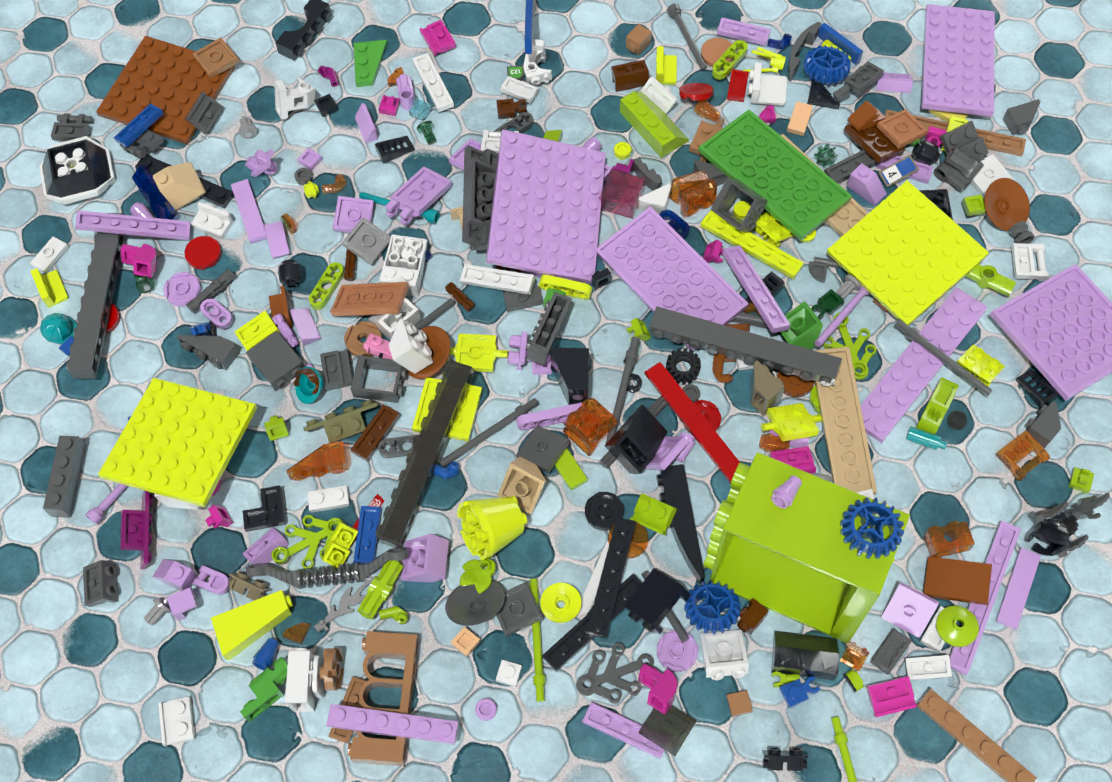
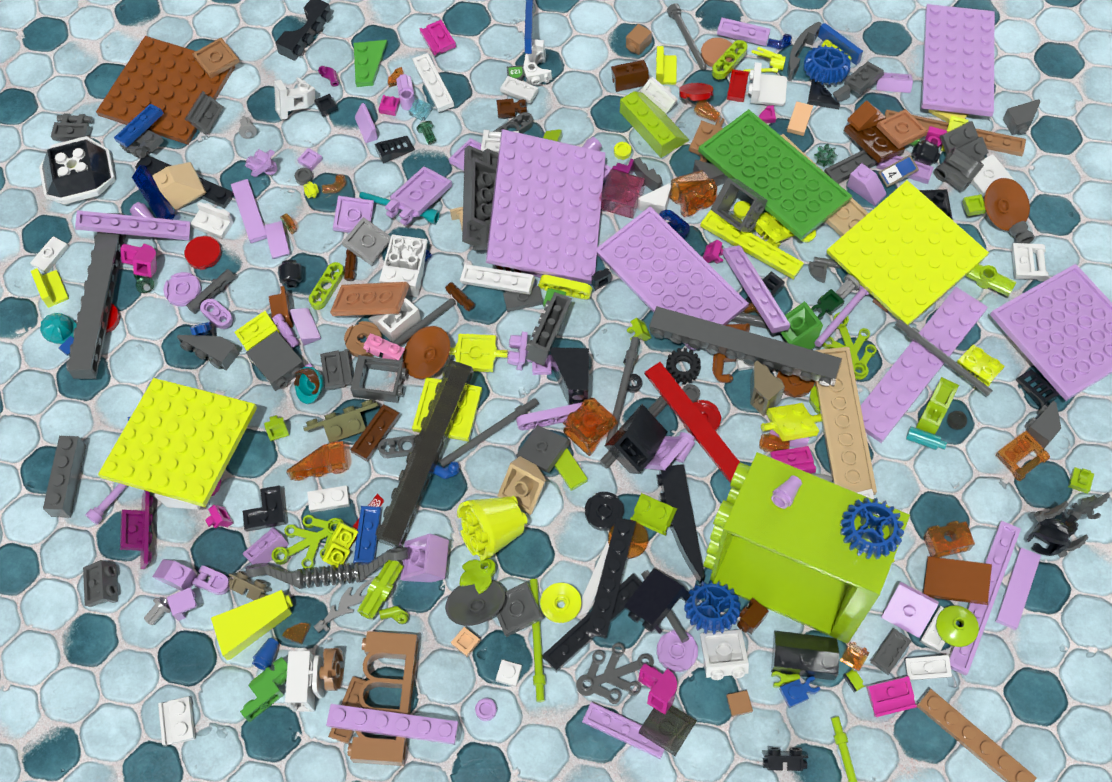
(410, 347): white slope -> none

